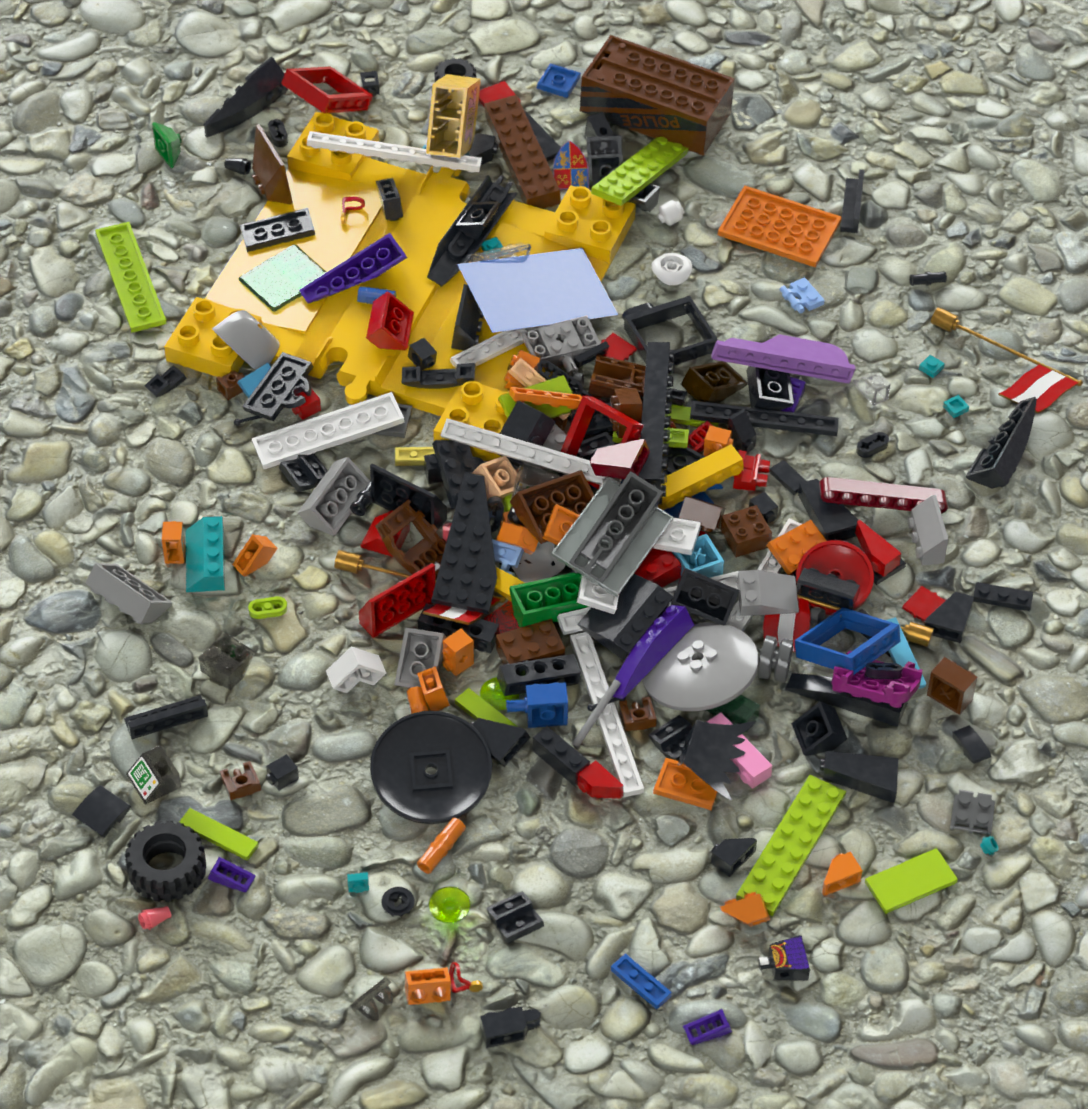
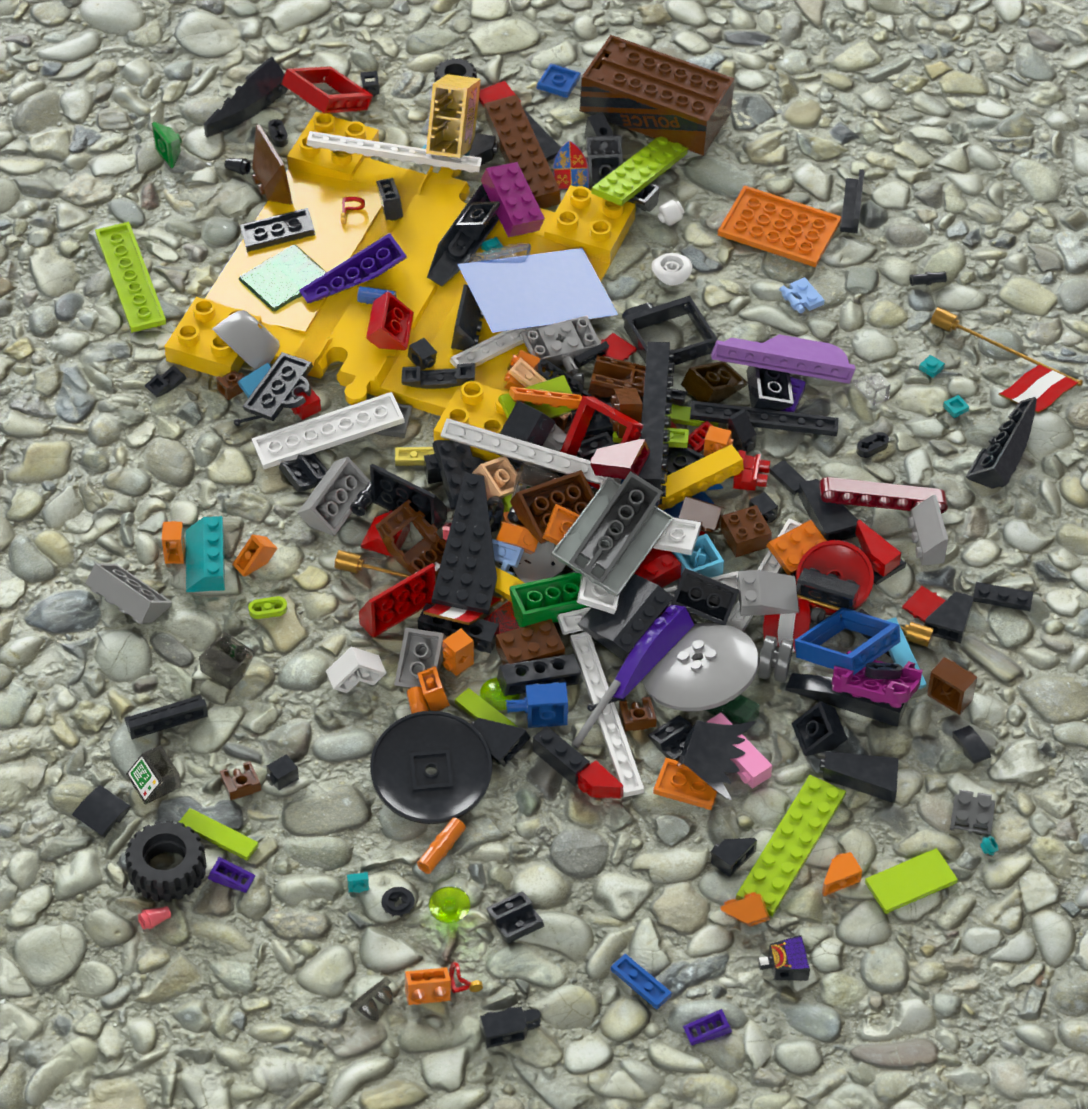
(518, 206): none -> magenta brick

